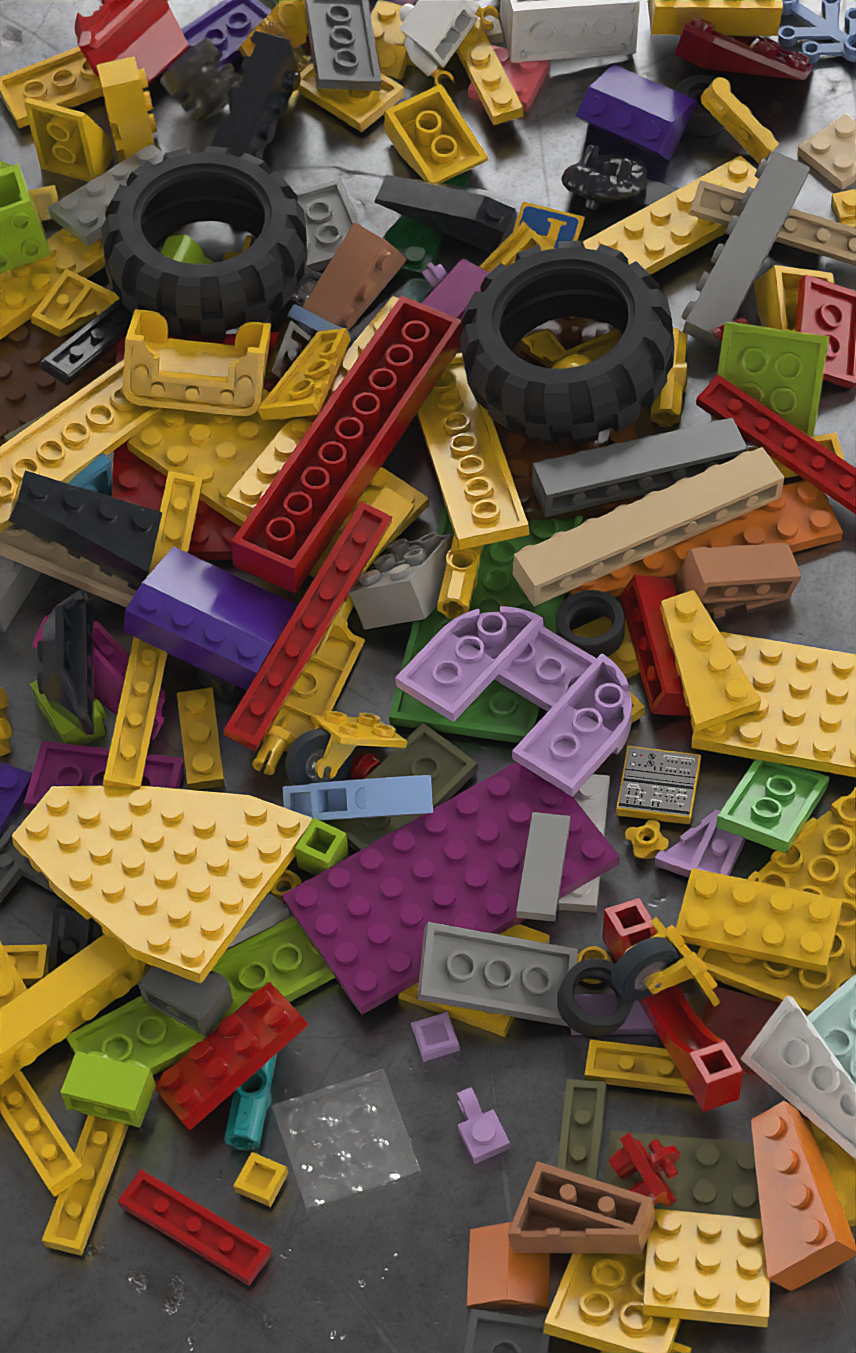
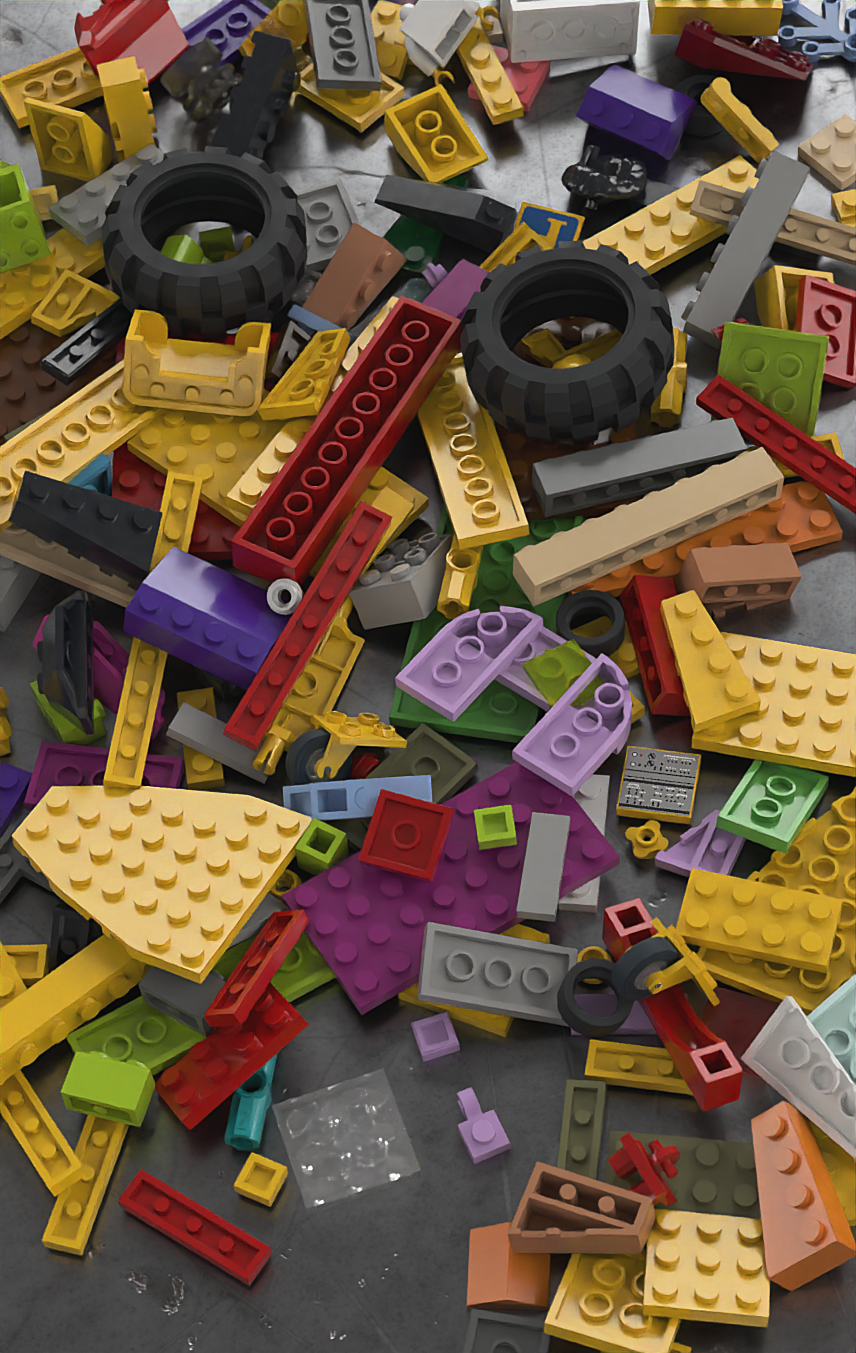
(206, 736): none -> light grey tile
(216, 242): none -> lime plate
(256, 968): none -> red plate
(274, 596): none -> white plate
(406, 836): none -> red plate
(495, 827): none -> lime plate
(558, 670): none -> clear neon green piece

